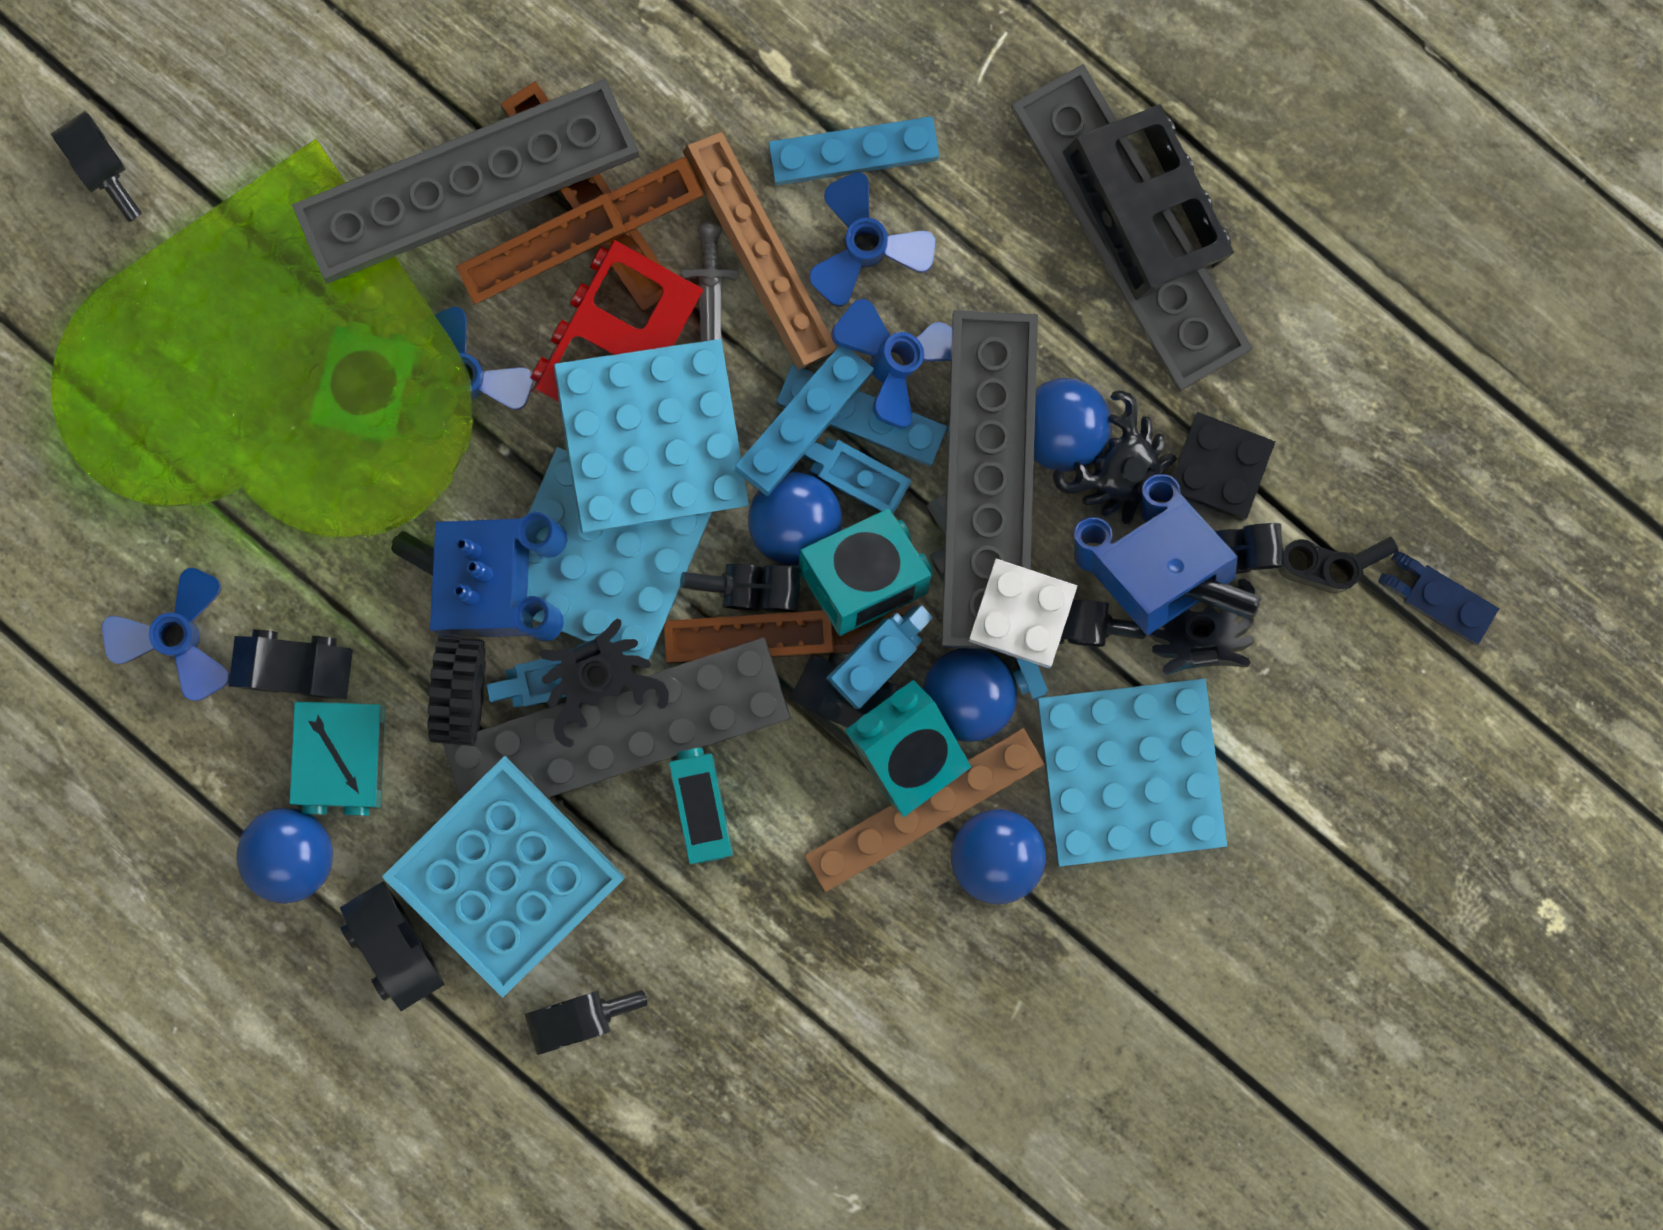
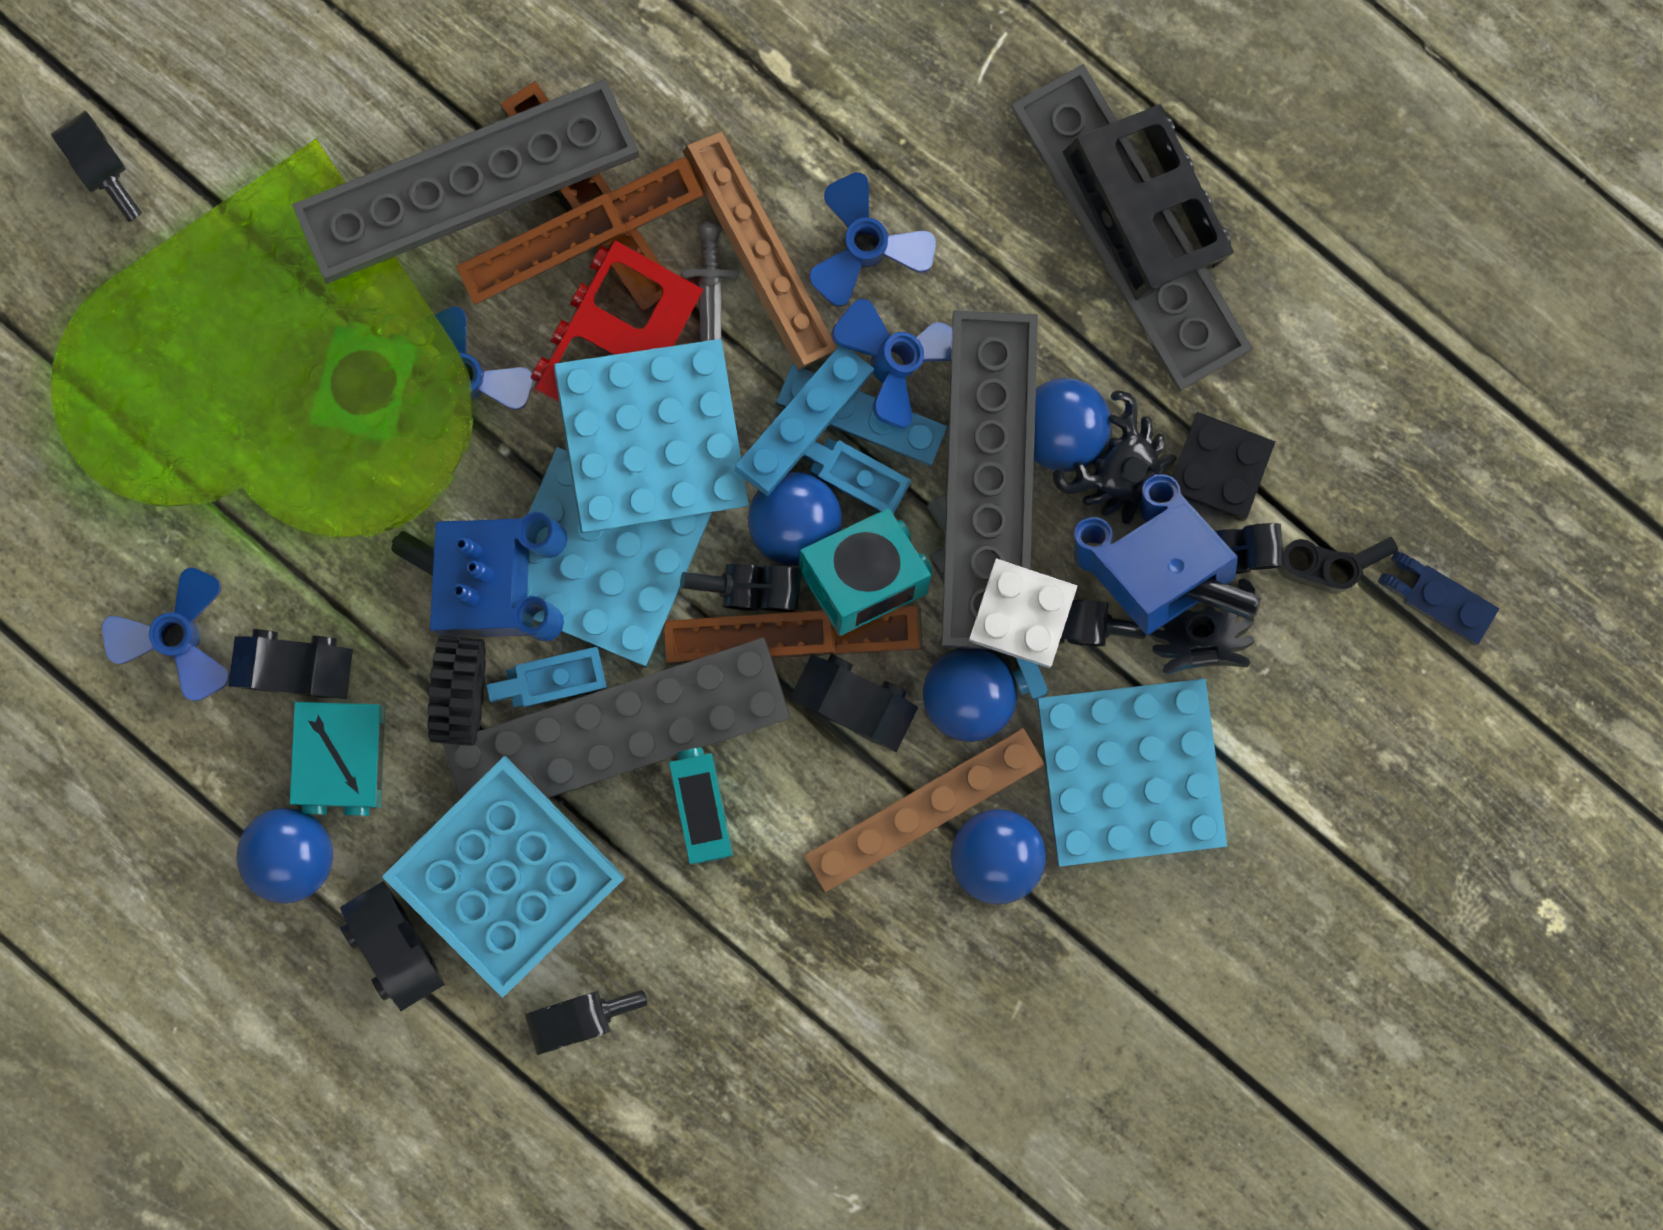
(596, 672): black animal -> none
(854, 150): dark azure plate -> none
(879, 656): dark azure hinge -> none
(908, 748): teal brick -> none

